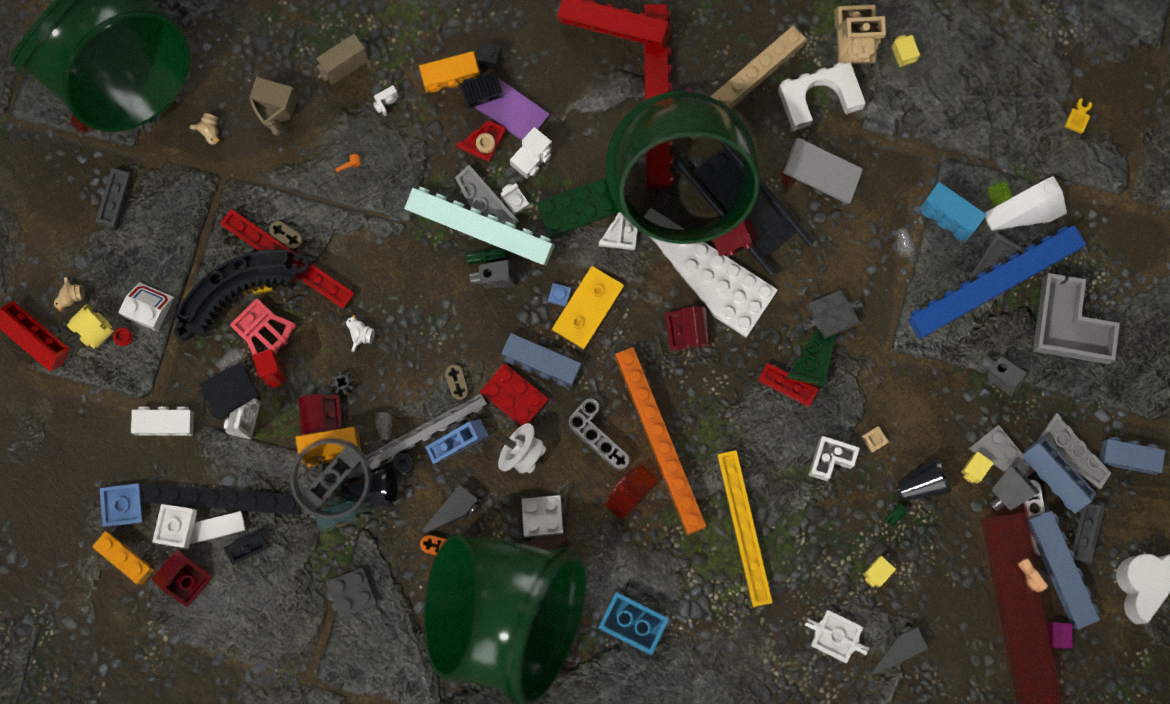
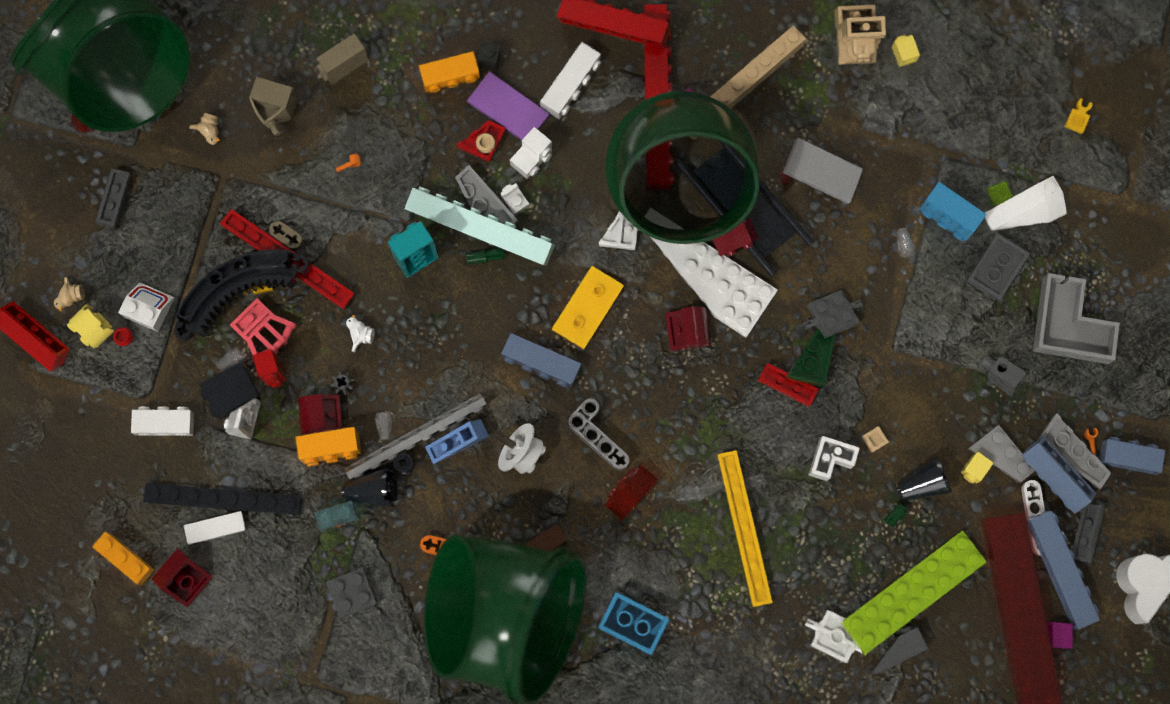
(121, 505): medium blue plate -> none
(174, 526): white plate -> none
(246, 547): black plate -> none
(321, 487): dark grey cylinder -> none
(386, 97): white bracket -> none
(413, 248): none -> teal brick
(455, 508): dark grey slope -> none
(461, 381): dark tan beam -> none
(481, 89): black brick -> none
(501, 274): dark grey torso -> none
(514, 395): red plate -> none
(542, 516): white plate -> none
(559, 295): medium blue plate -> none
(570, 80): none -> white brick
(577, 208): dark green plate -> none
(660, 441): orange brick -> none
(840, 79): white arch -> none
(878, 572): light yellow brick -> none
(913, 592): none -> lime plate
(996, 282): blue brick -> none
(1013, 489): dark grey torso -> none
(1034, 580): light nougat plate -> none
(1091, 439): none -> orange hand

